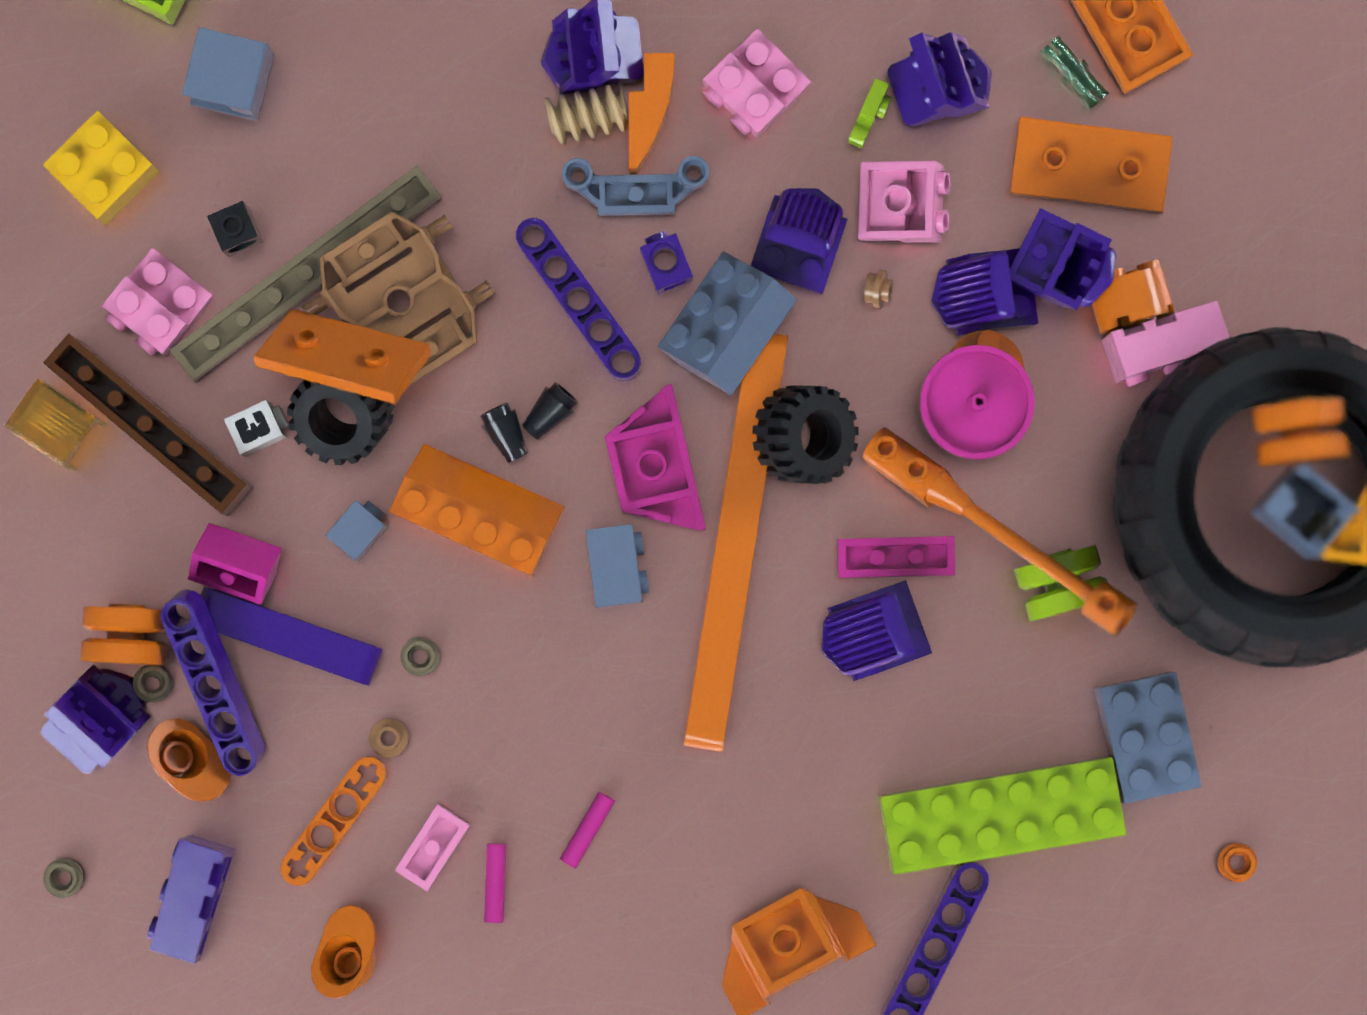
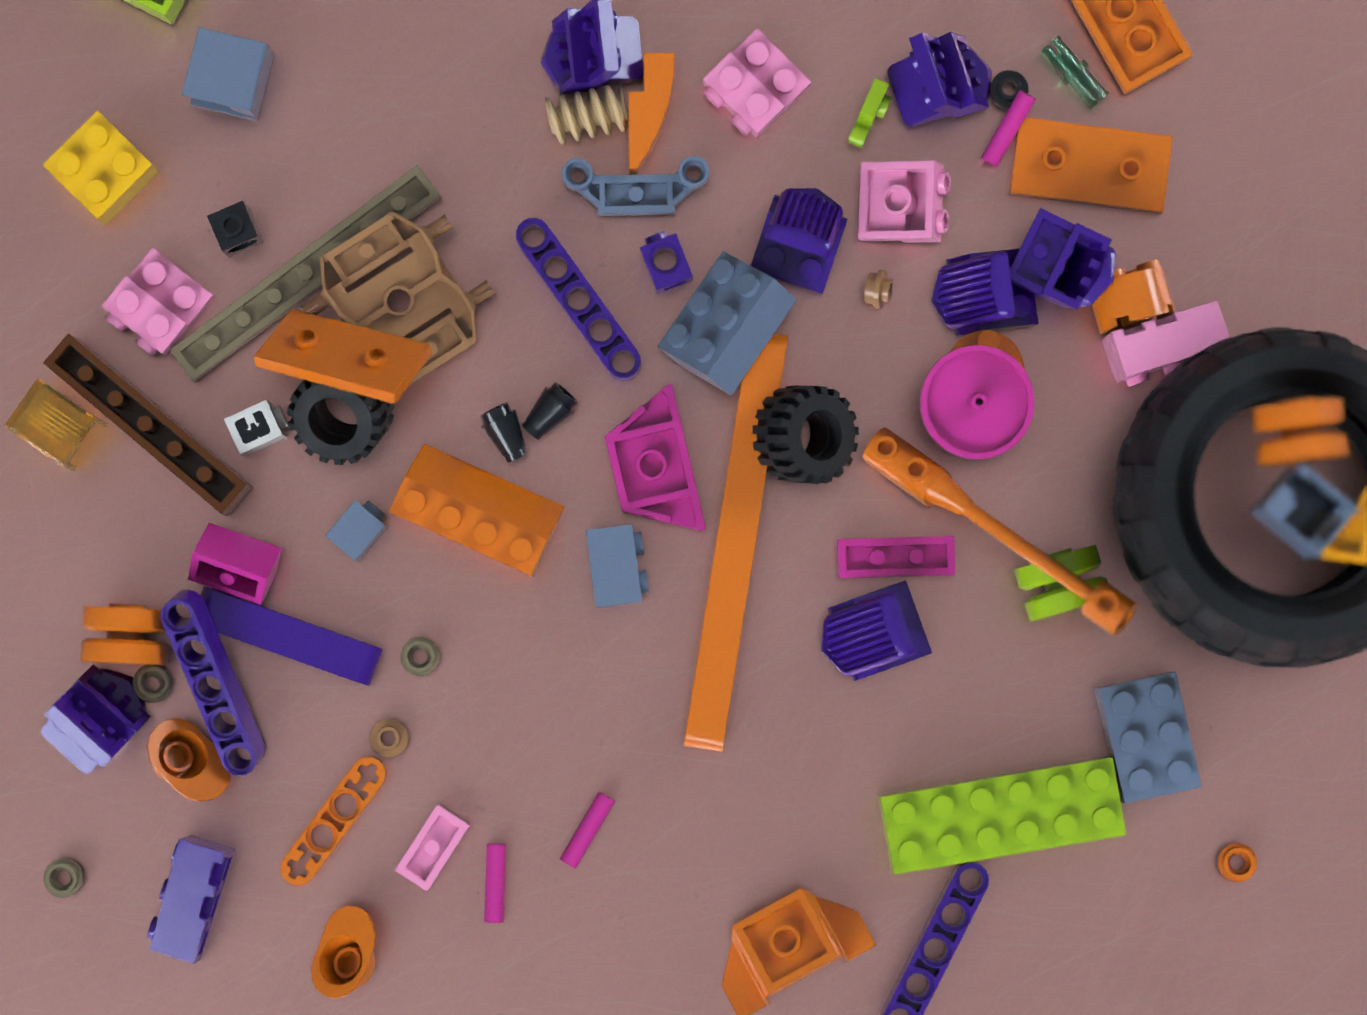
(996, 91): none -> black plate
(1008, 128): none -> dark pink piece

